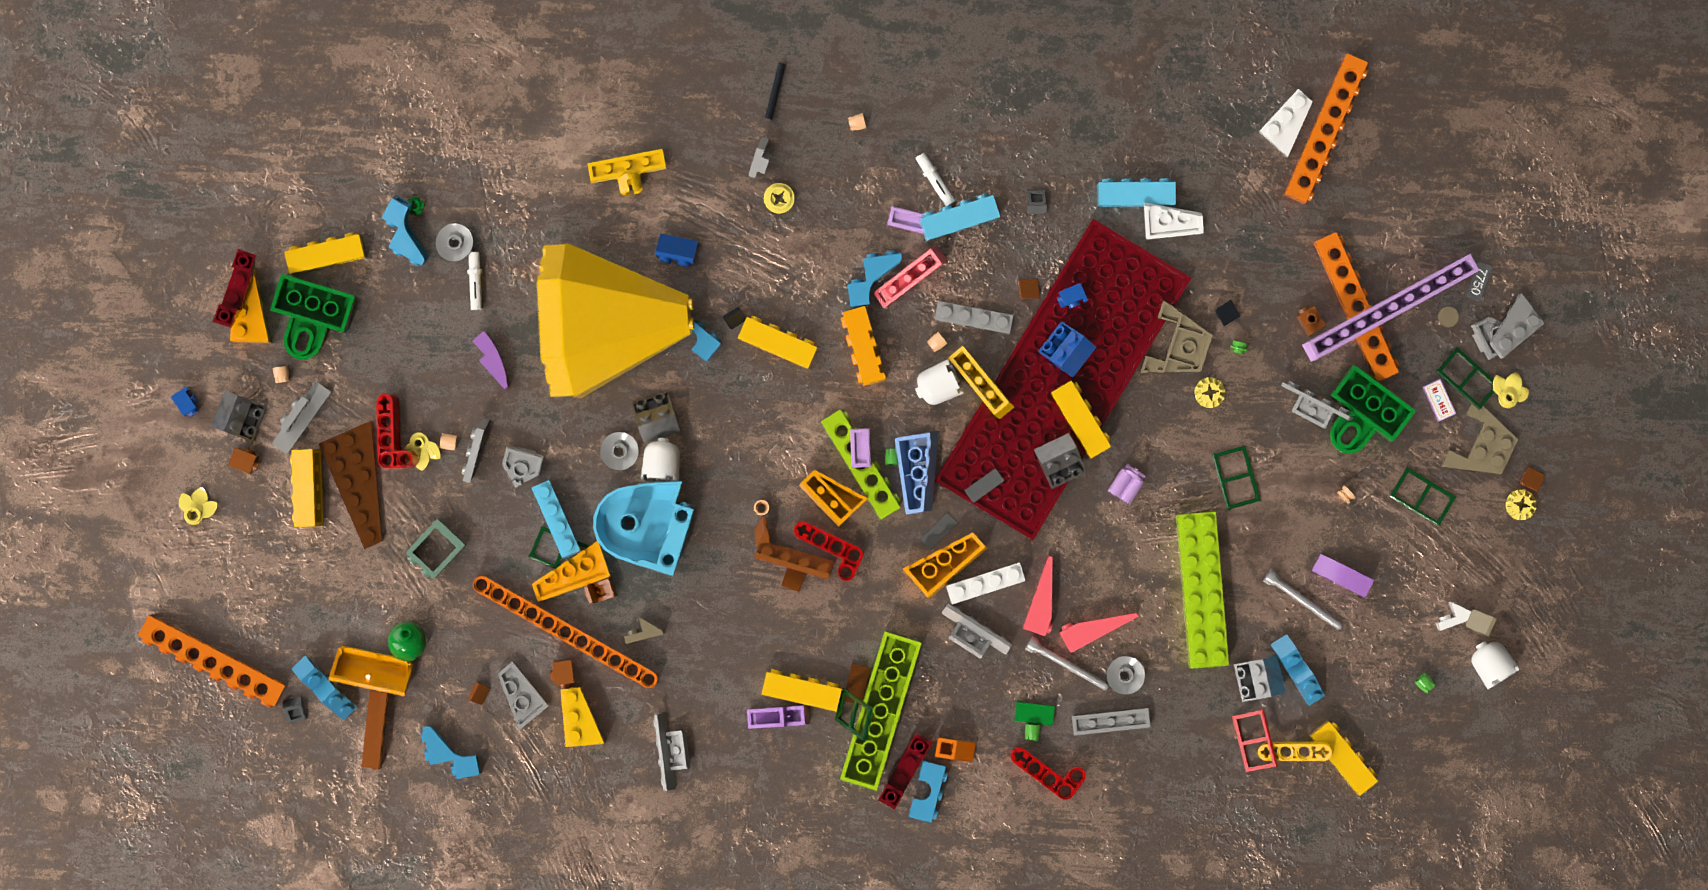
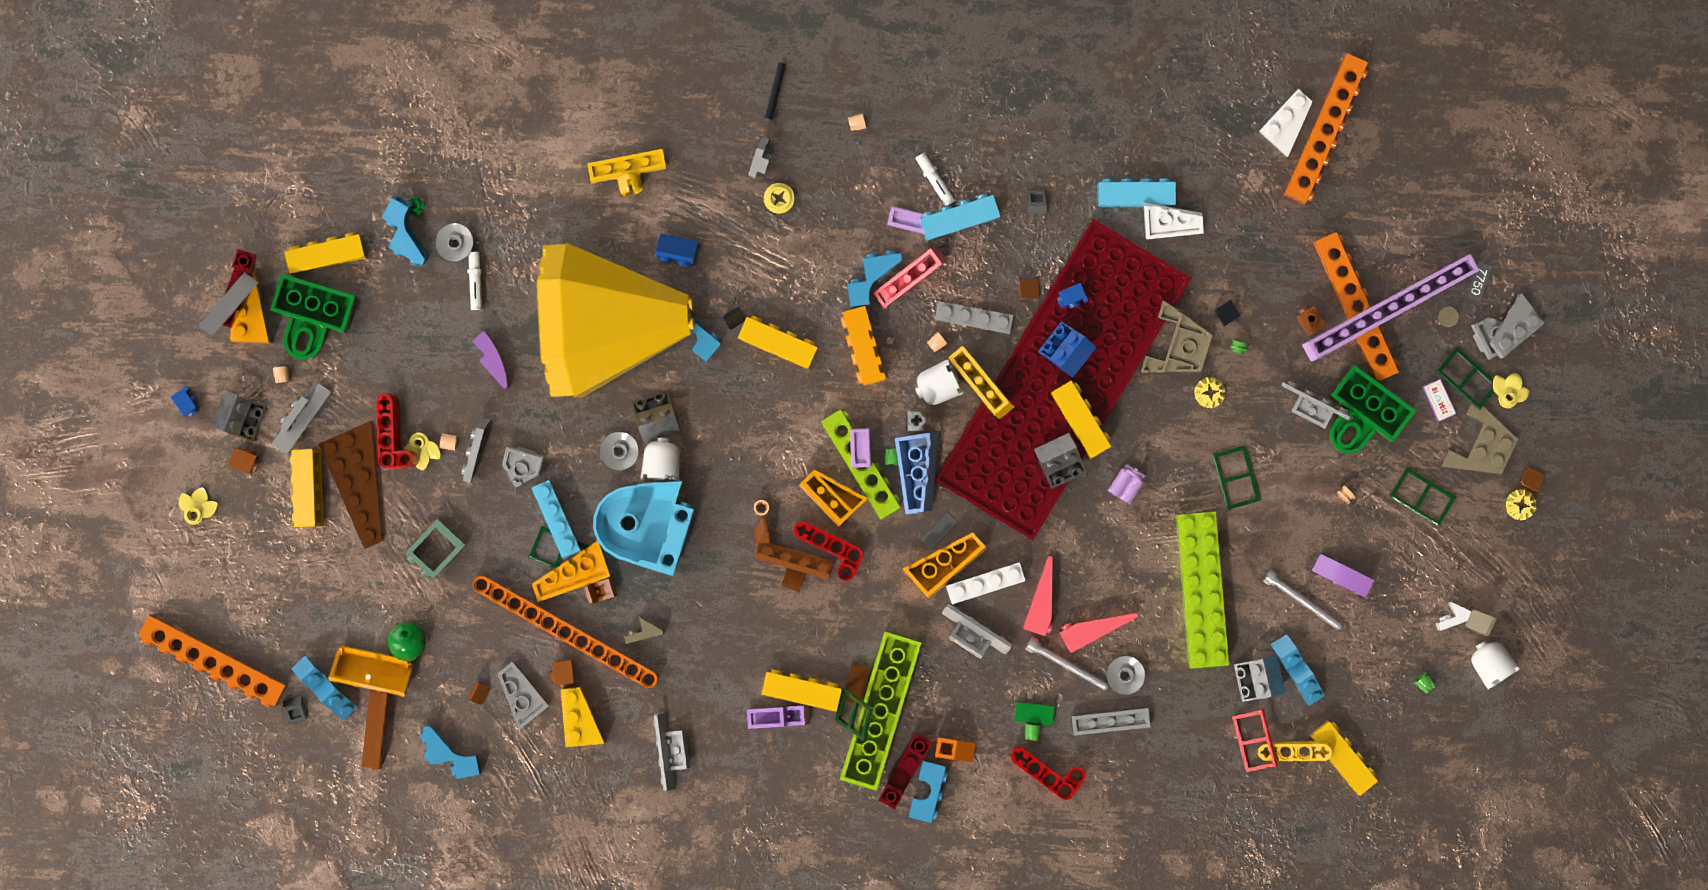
(228, 304): none -> light grey sticker
(916, 421): none -> light grey piece
(984, 485): dark grey sticker -> none

